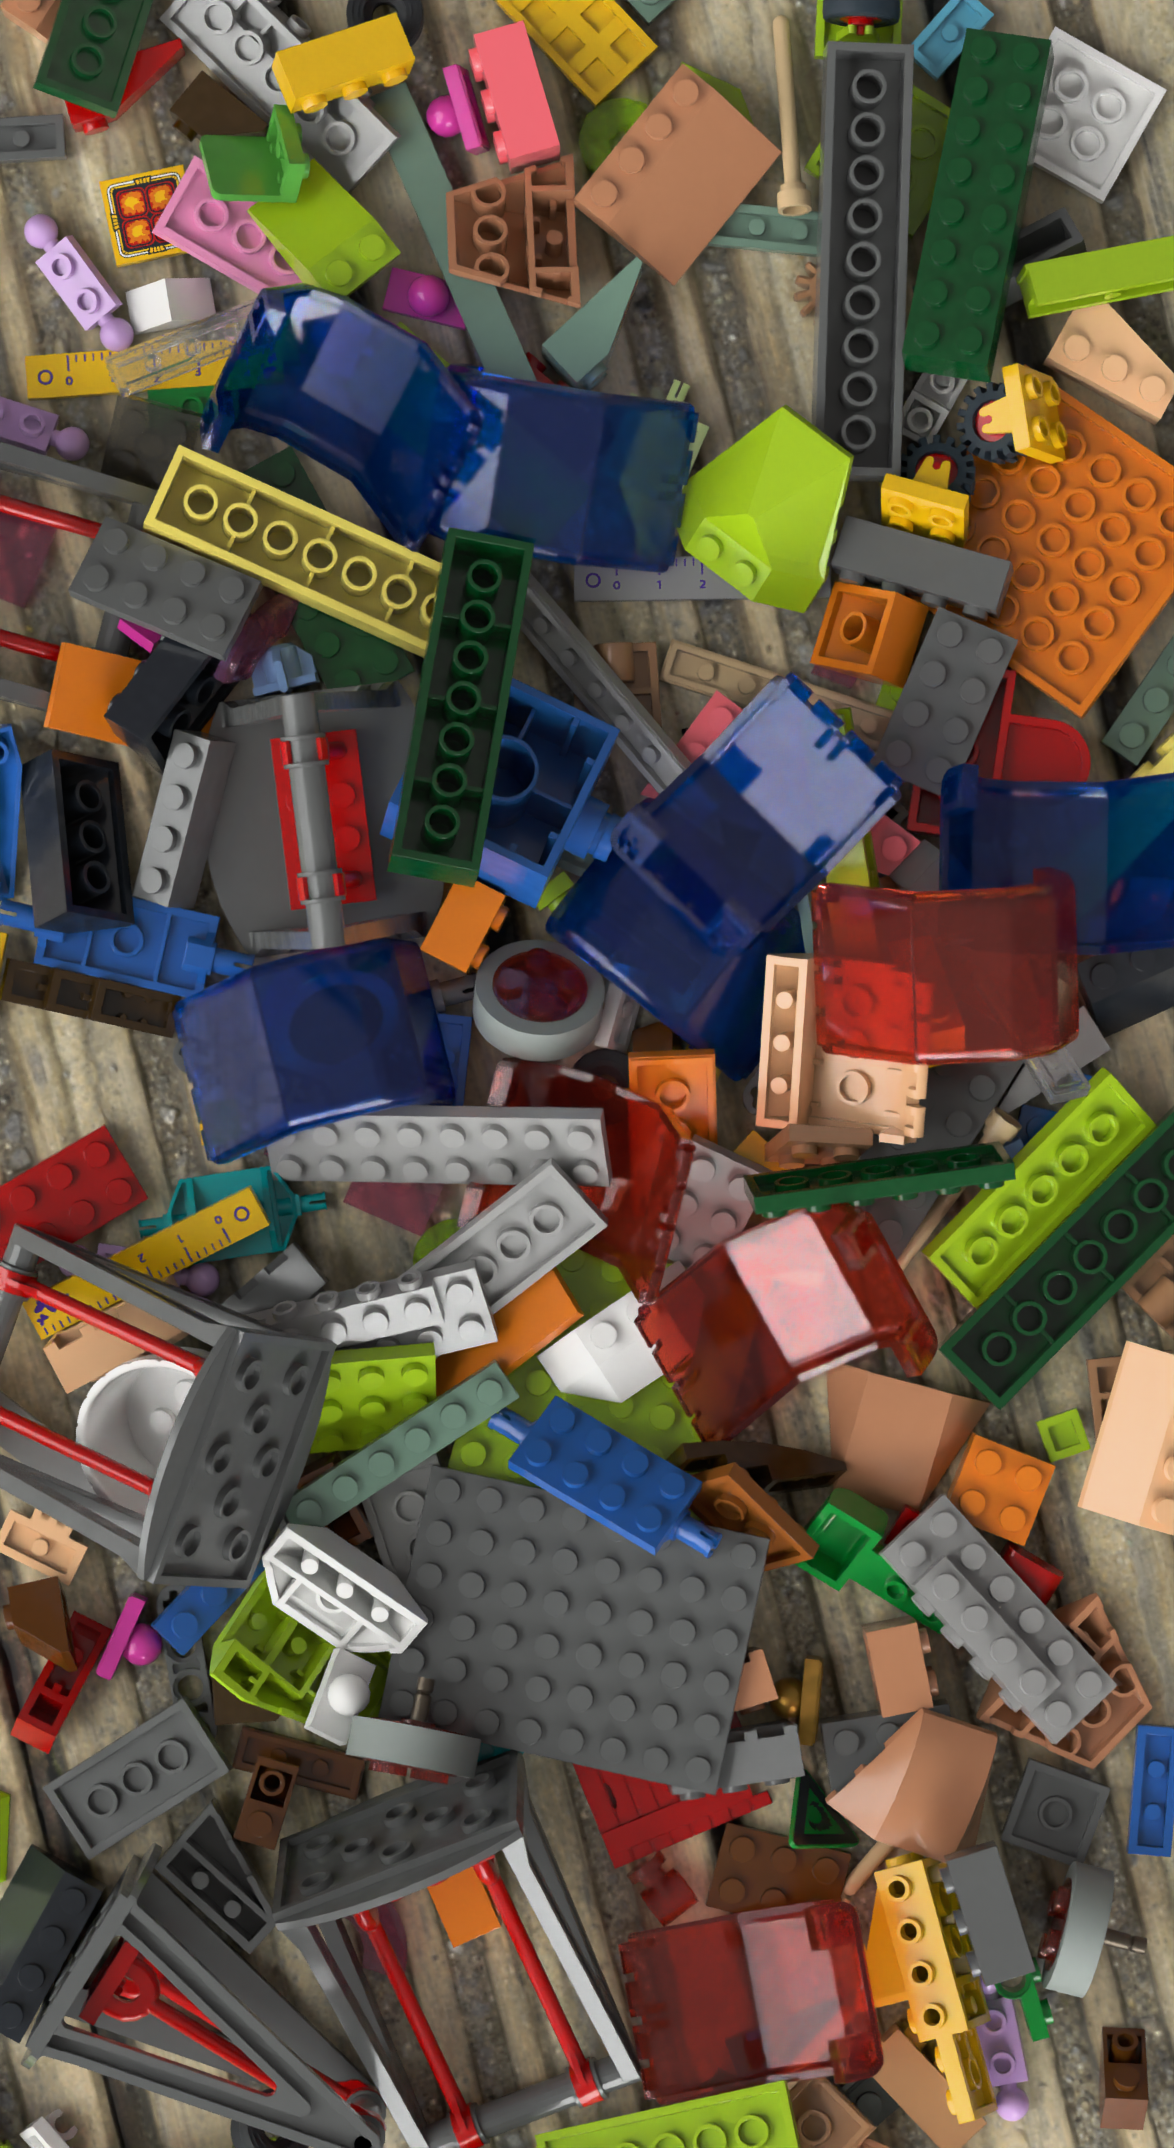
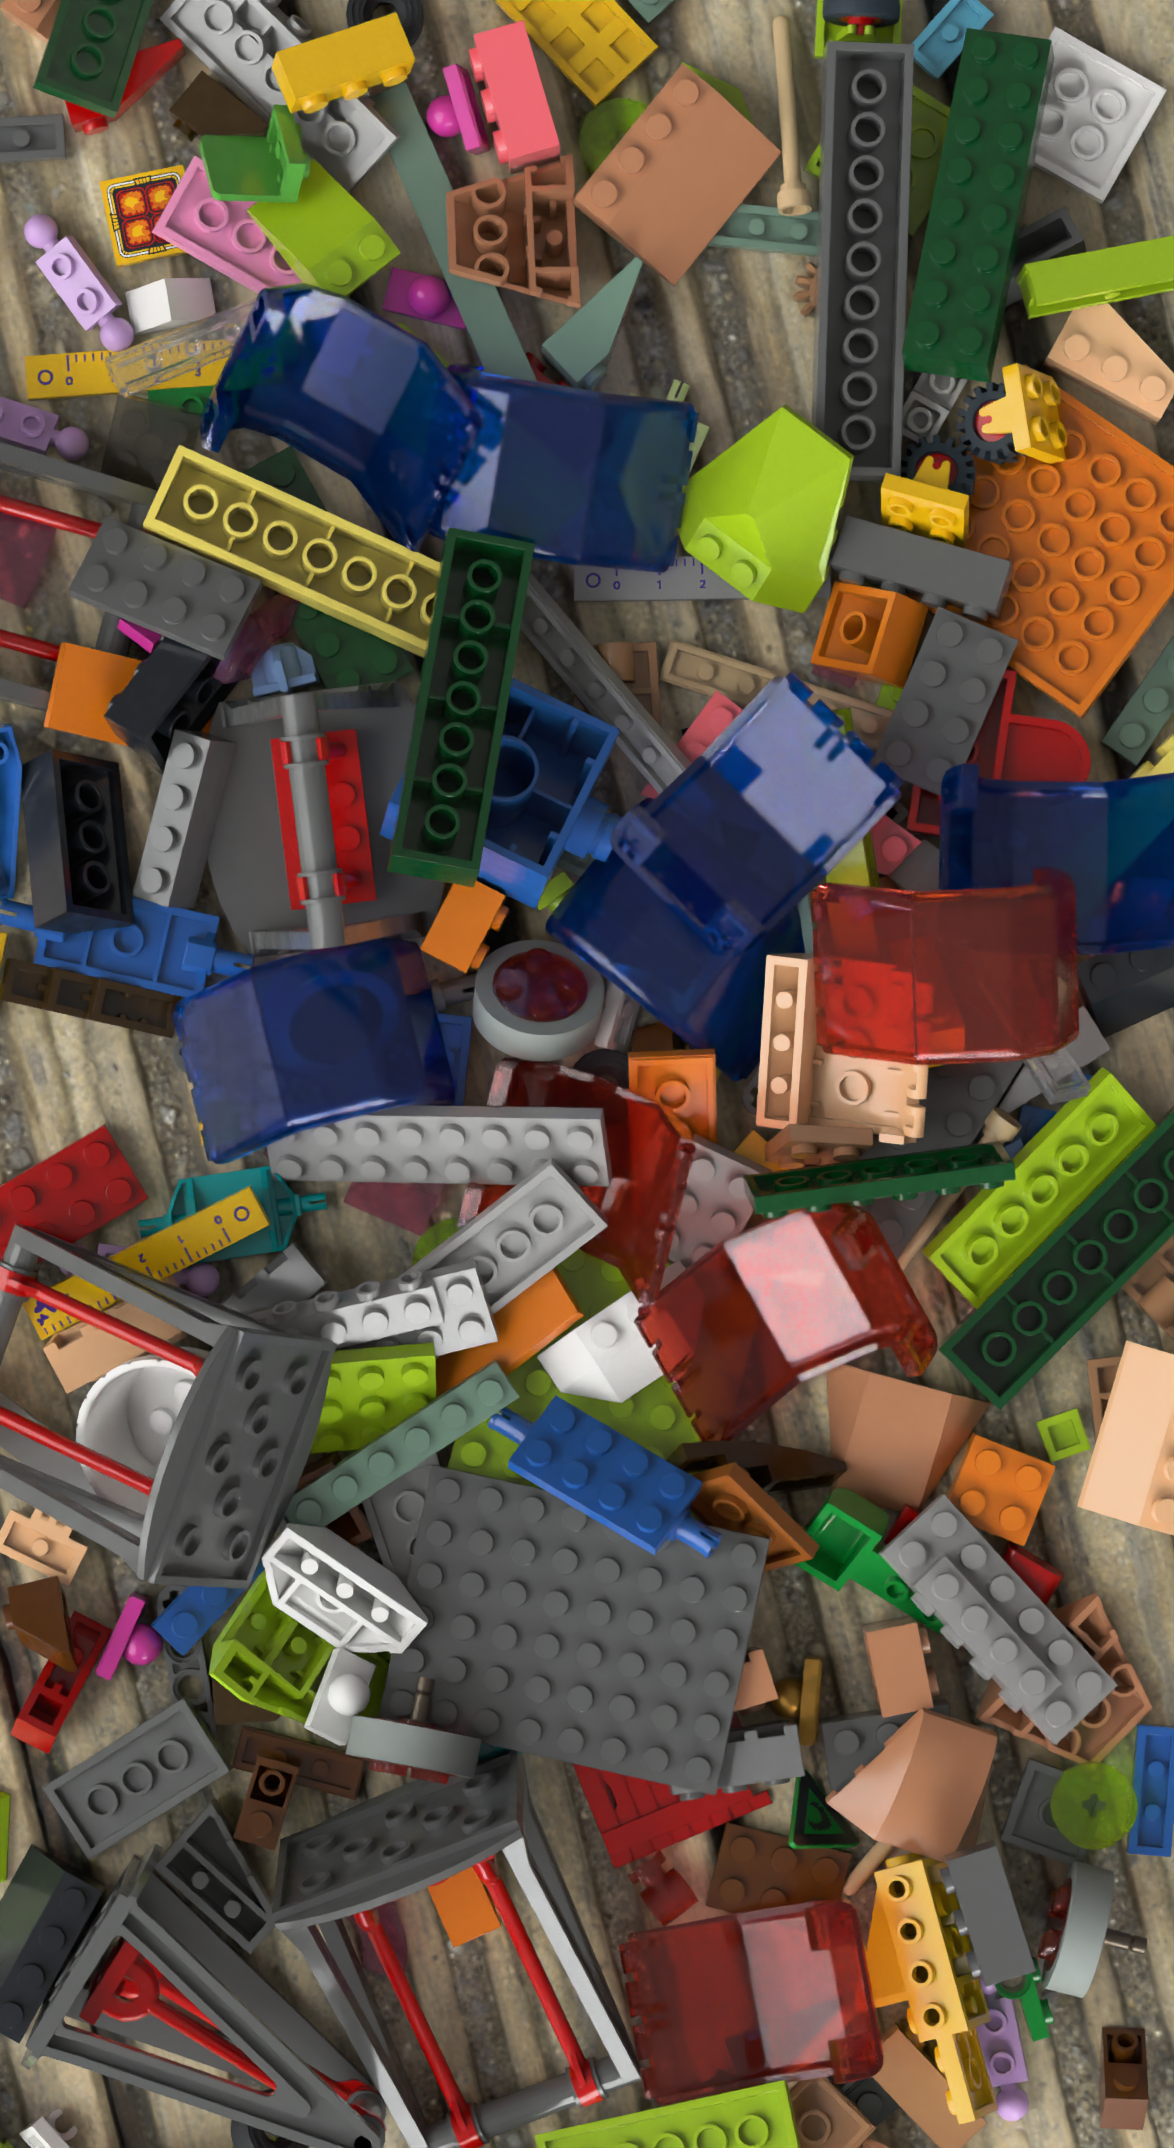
(1109, 1824): none -> clear neon green plate

